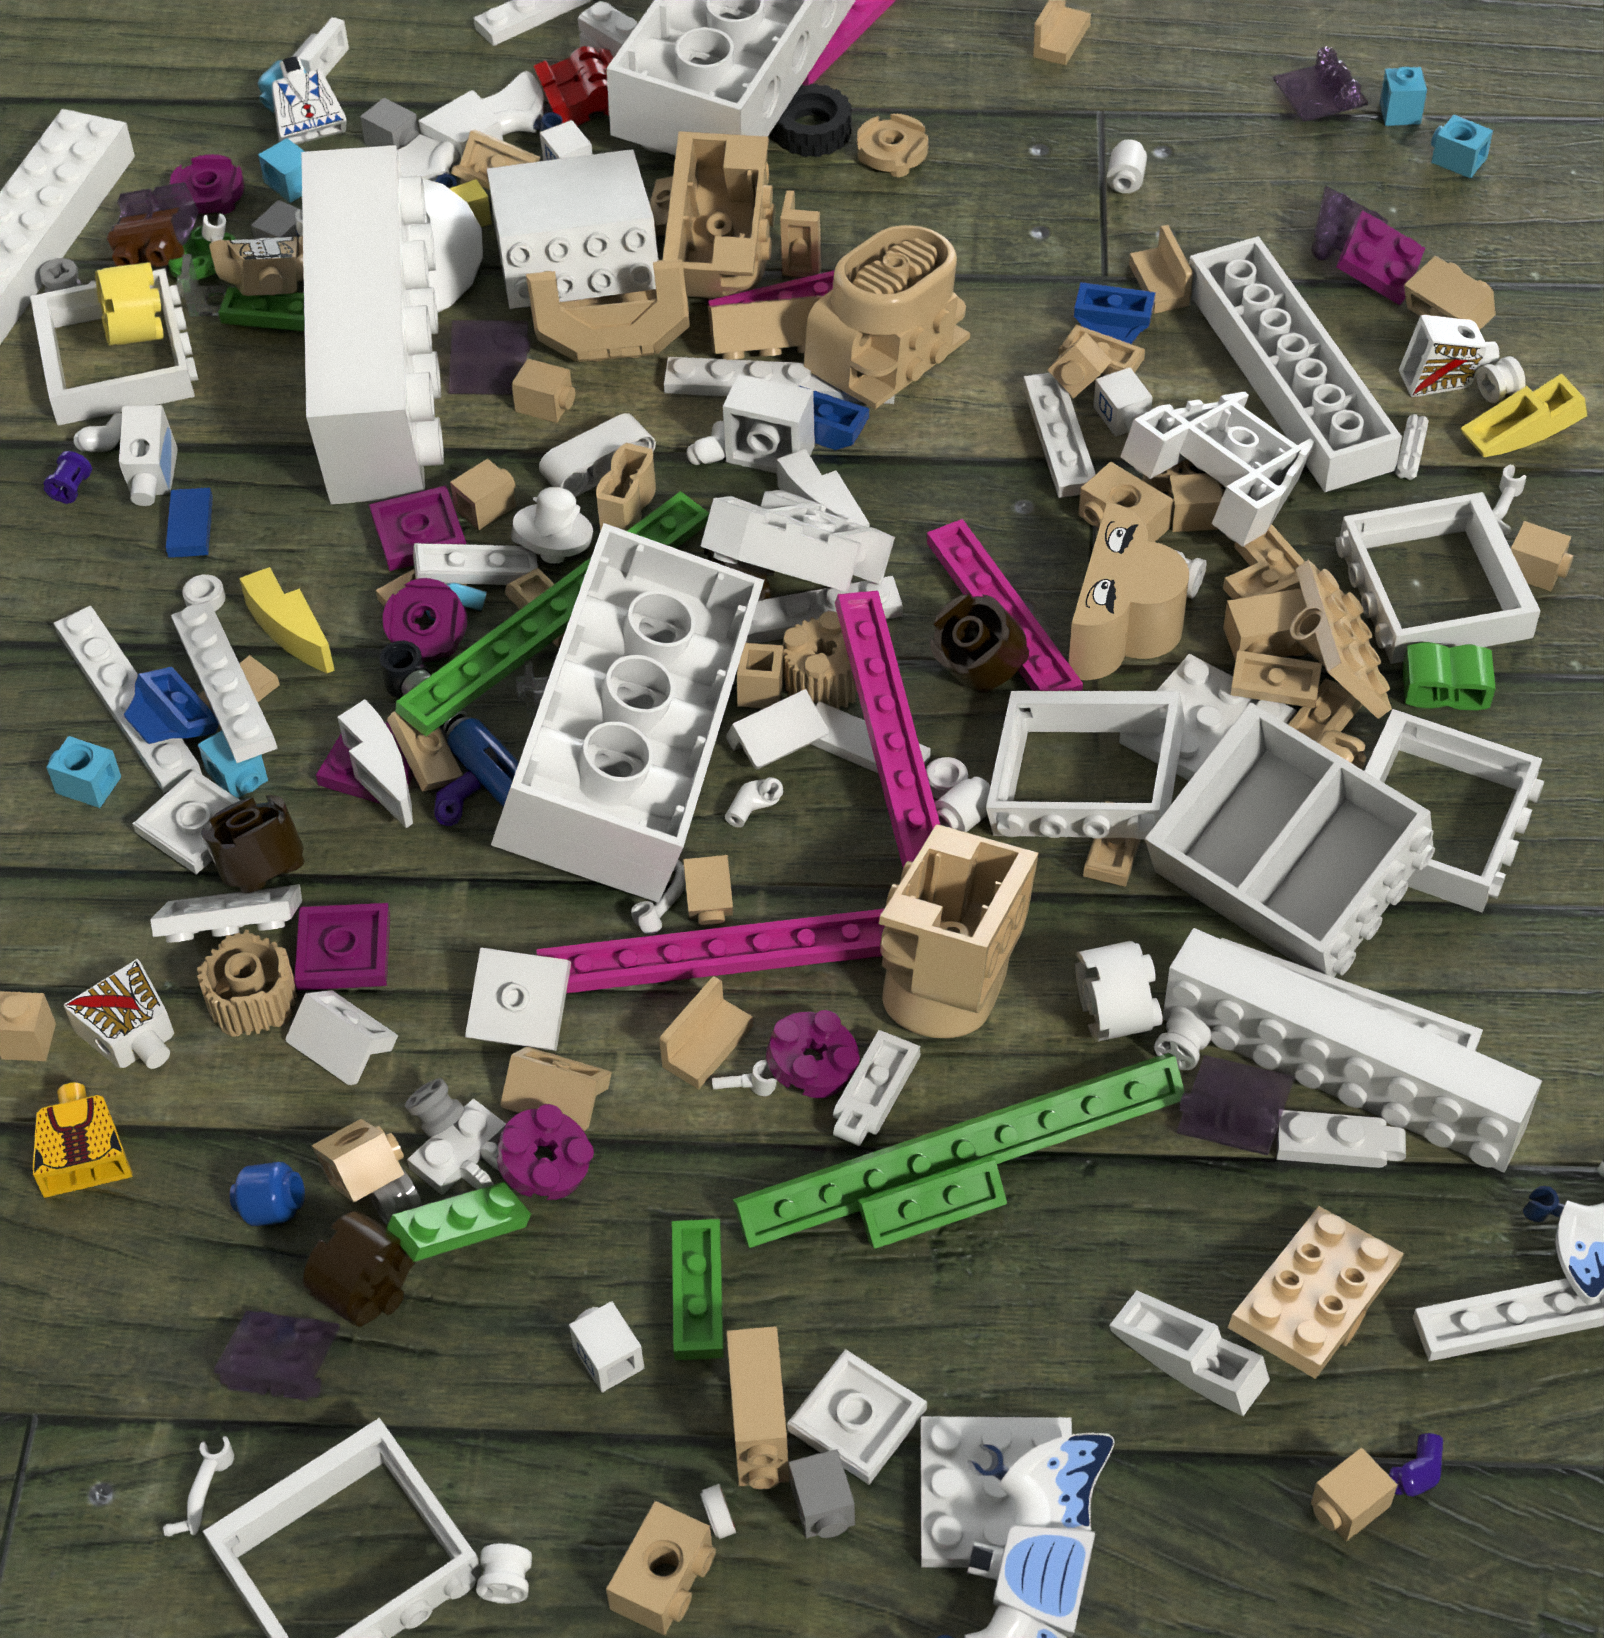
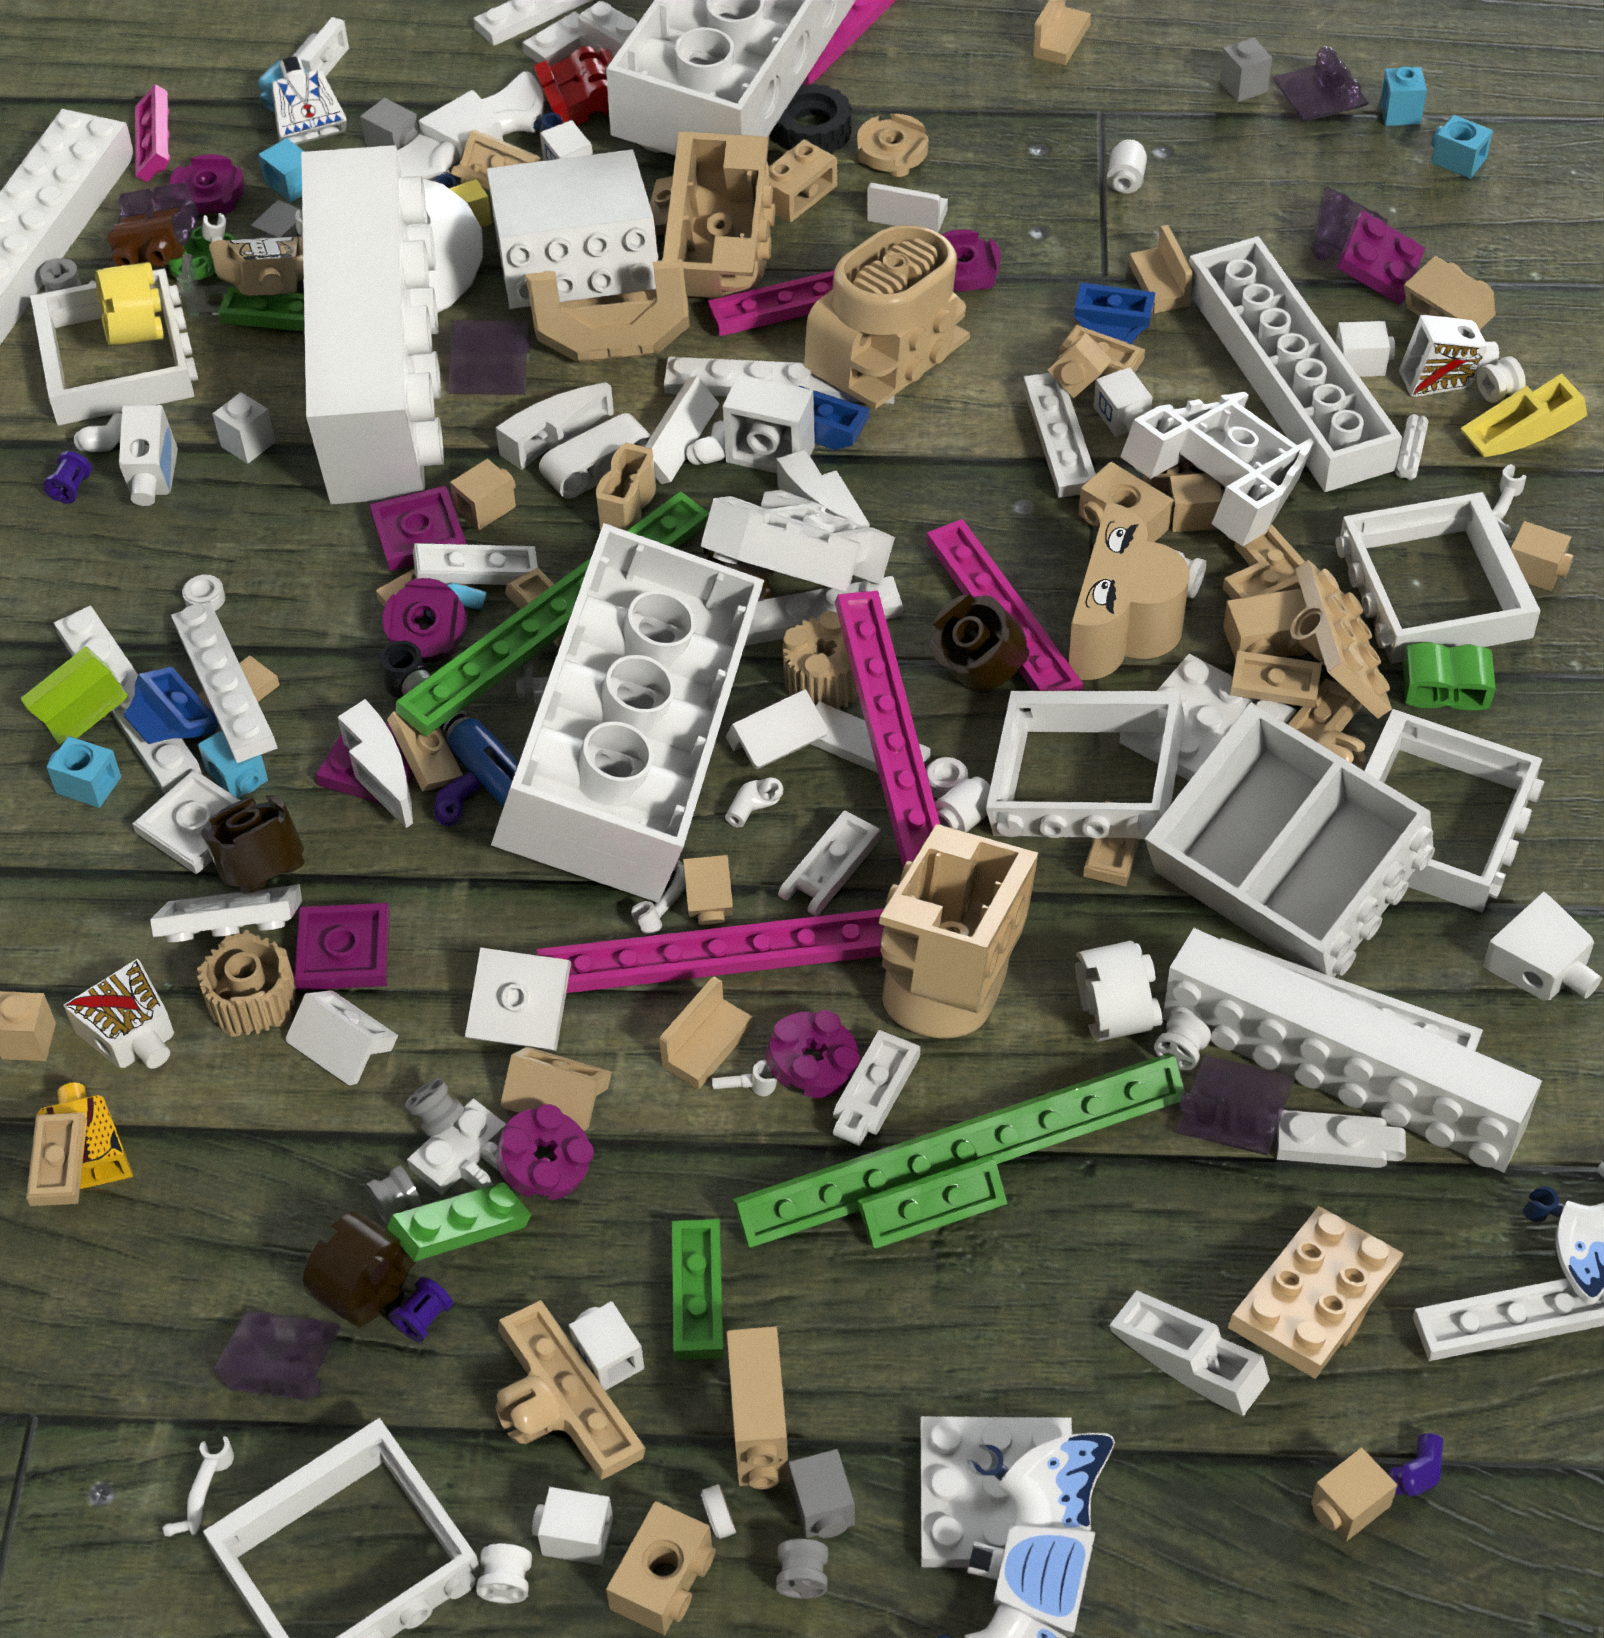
(56, 1159): none -> tan plate
(75, 695): none -> lime panel
(151, 134): none -> dark pink plate
(189, 522): blue tile -> none
(244, 427): none -> white brick
(267, 1194): blue head -> none
(286, 619): light yellow slope -> none
(359, 1159): tan brick -> none
(421, 1309): none -> dark purple bush
(543, 390): tan brick -> none
(552, 526): white plate -> none
(553, 422): none -> white slope
(555, 41): none -> white plate
(561, 1394): none -> tan plate
(573, 1525): none -> white brick
(681, 428): none -> white tile
(759, 326): tan brick -> none
(760, 675): tan brick -> none
(799, 240): tan panel -> none
(801, 179): none -> tan brick
(802, 1568): none -> light grey wheel
(832, 861): none -> white hinge
(857, 1414): white plate -> none
(905, 207): none -> white panel
(981, 260): none -> magenta plate
(1245, 69): none -> light grey brick
(1366, 346): none -> white brick
(1543, 952): none -> white torso

